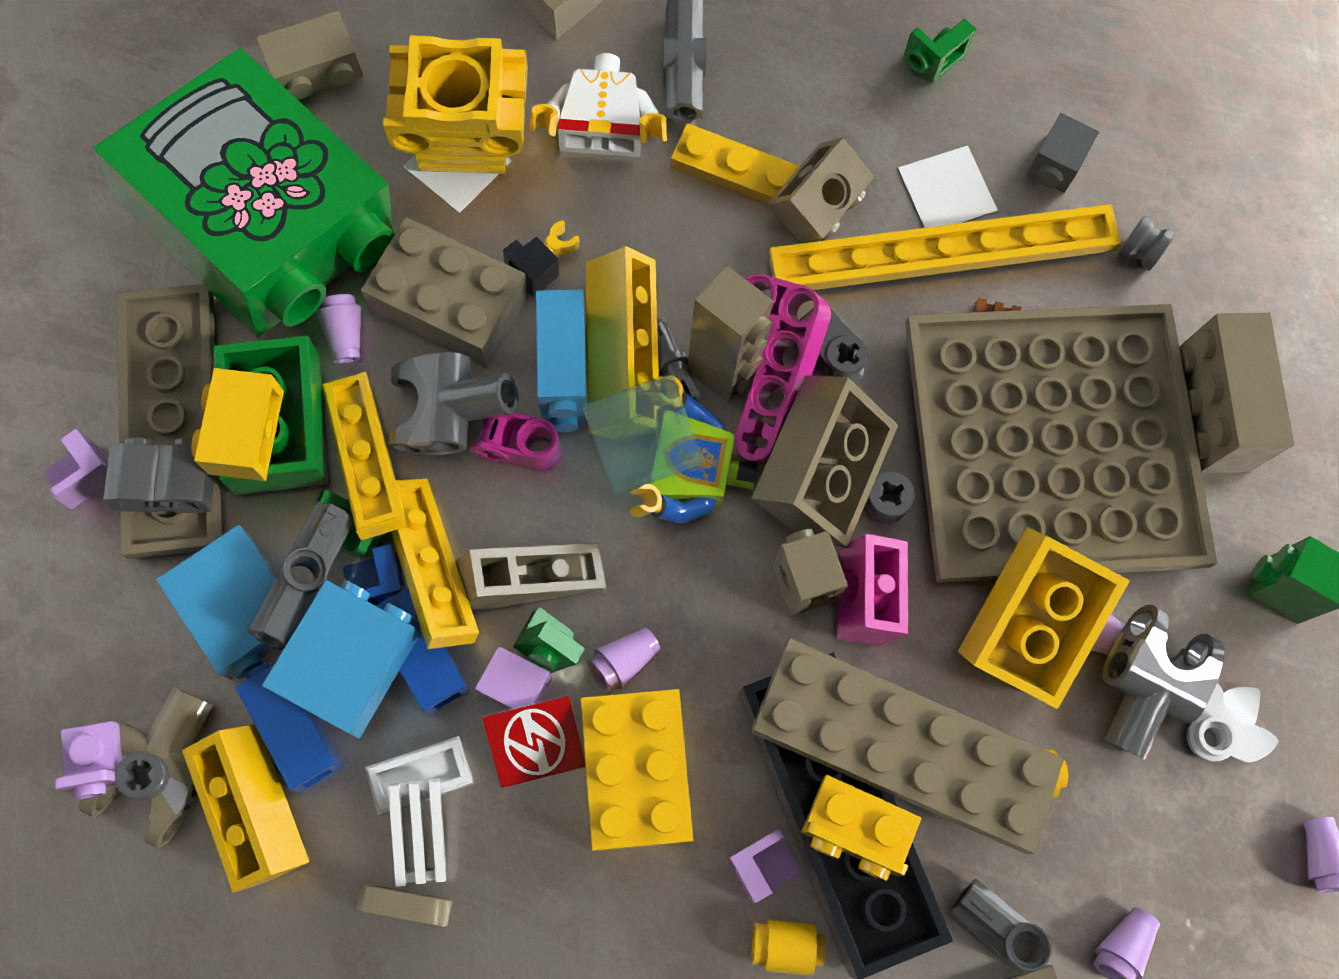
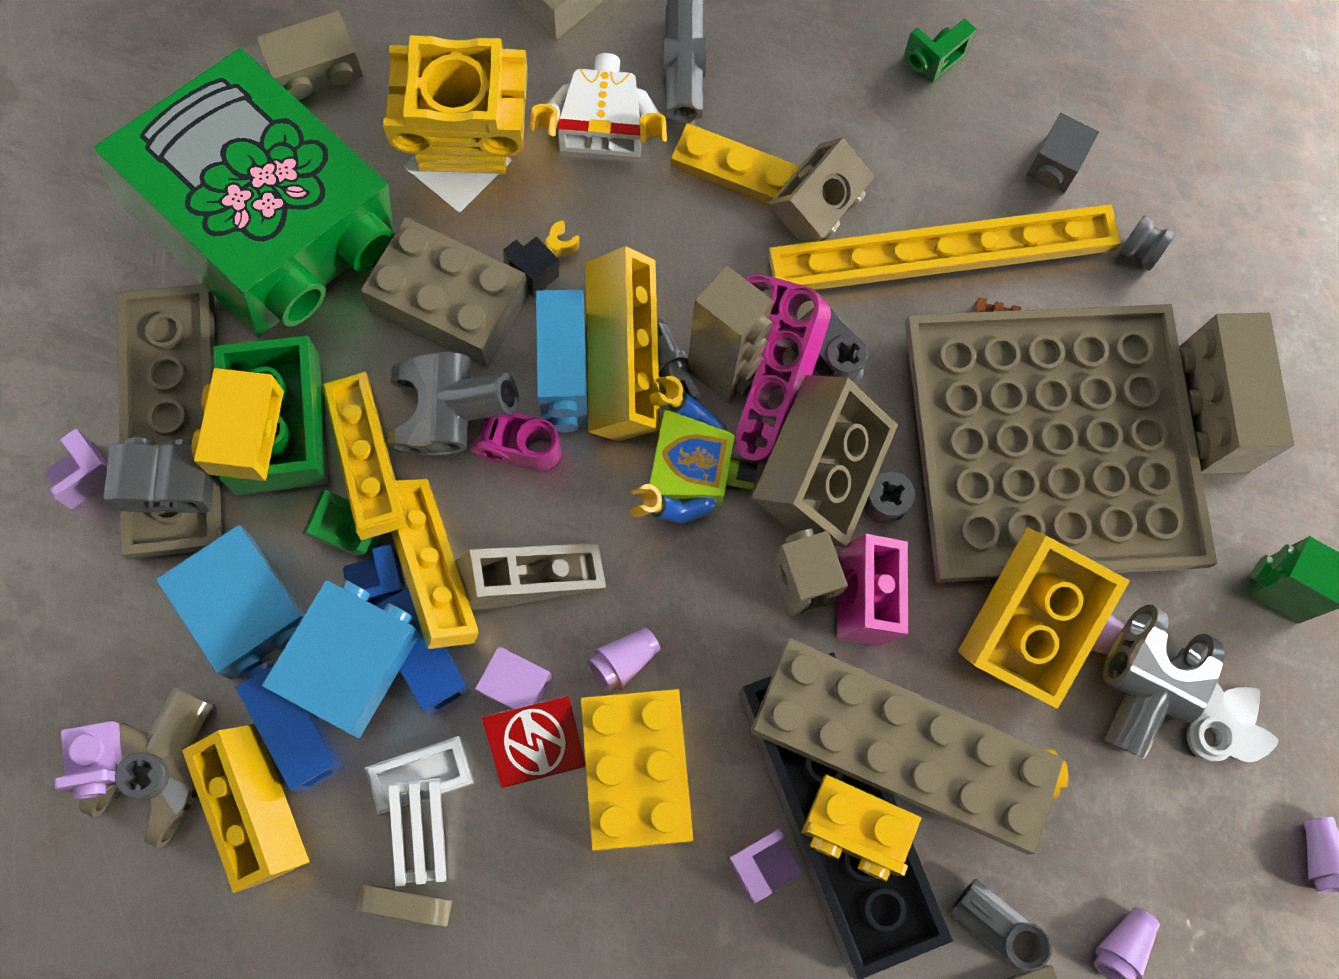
(289, 600): dark grey piece -> none
(341, 327): lavender cone -> none
(548, 642): green bracket -> none
(642, 434): clear light blue tile -> none
(787, 947): yellow brick -> none
(947, 188): white sticker -> none

